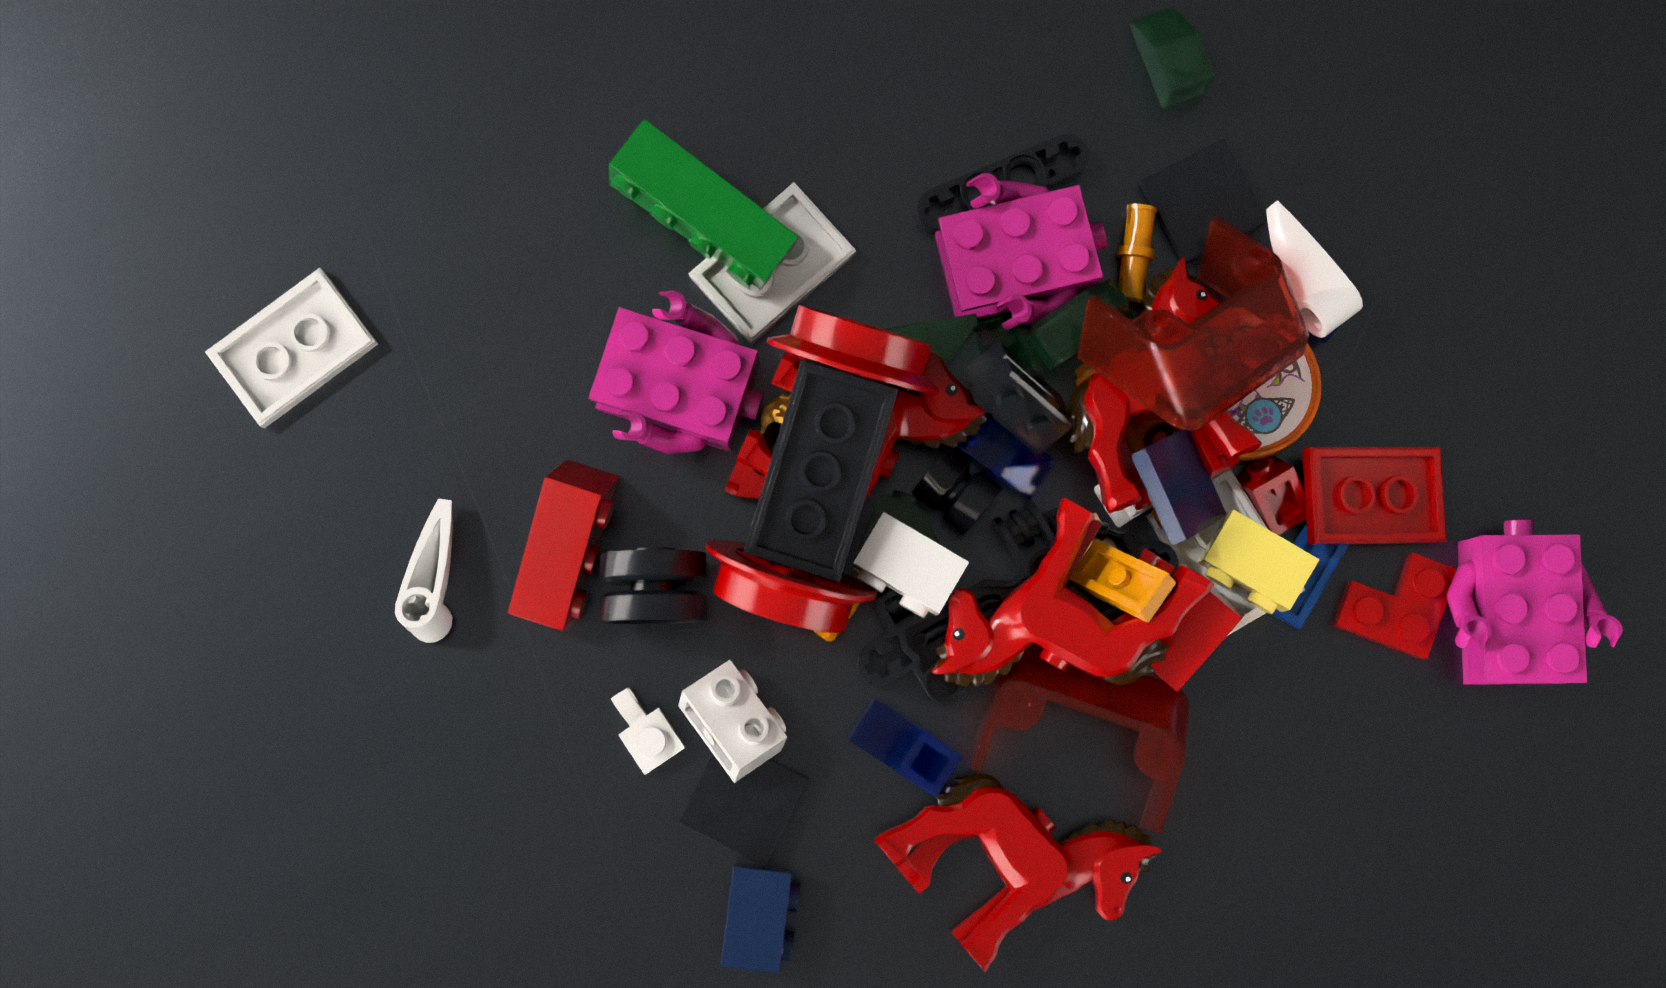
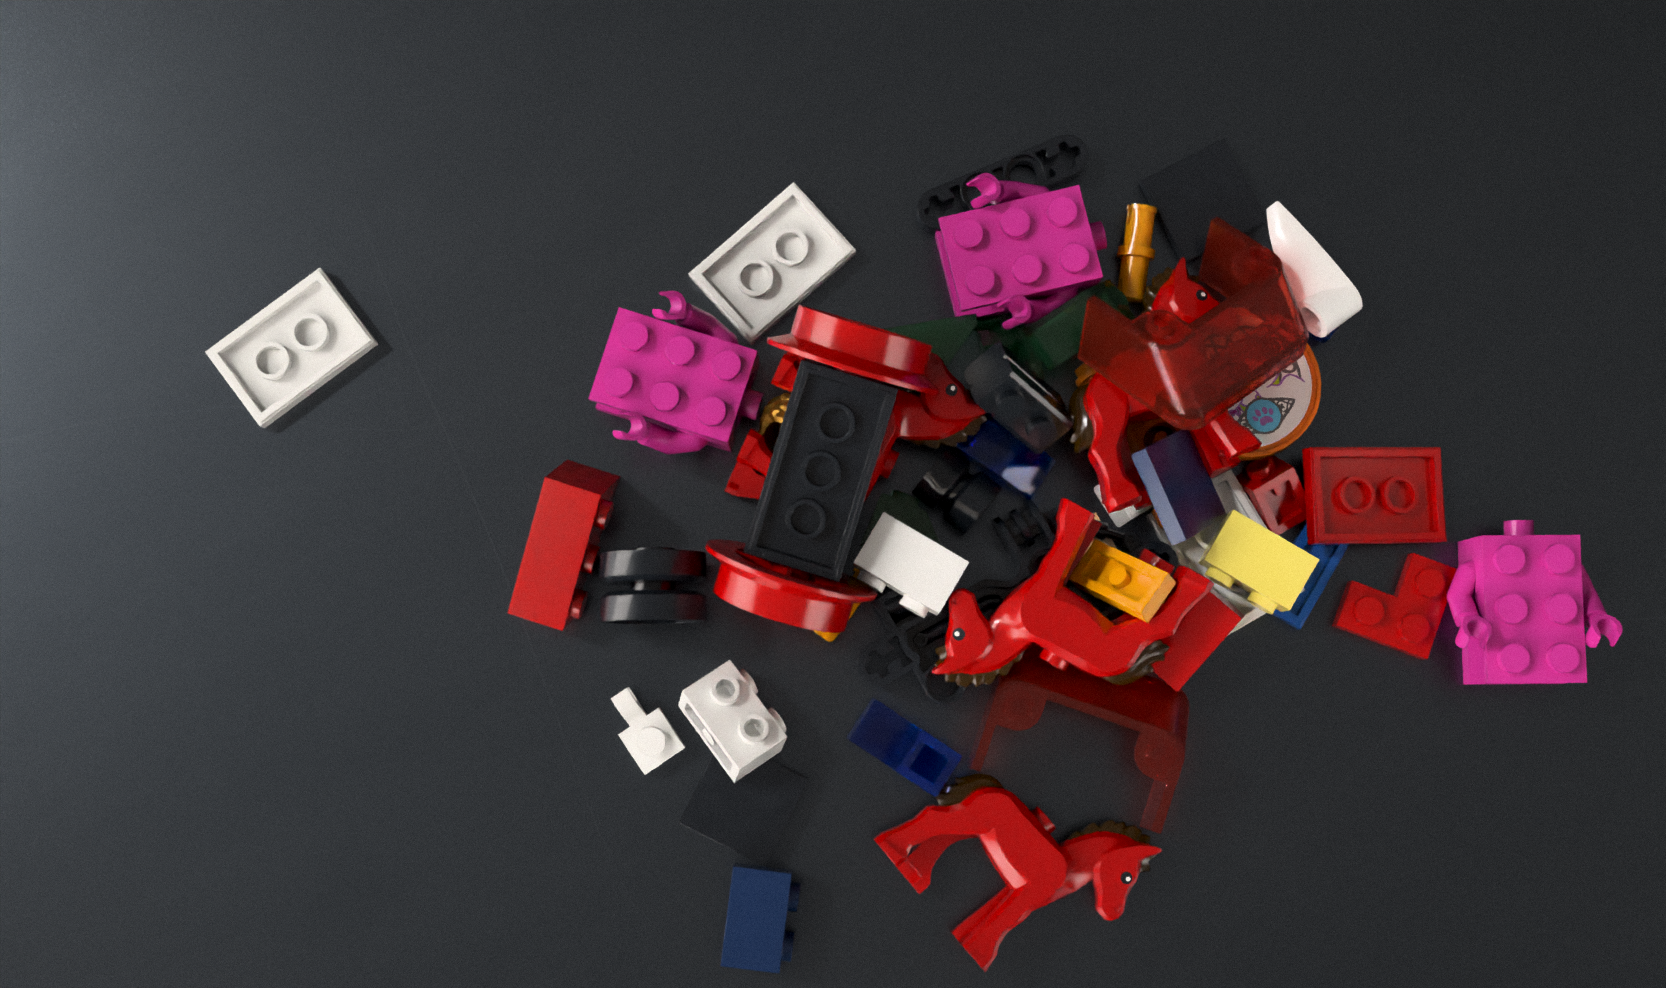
(427, 578): white piece -> none
(700, 206): green wedge -> none
(1173, 56): clear green slope -> none

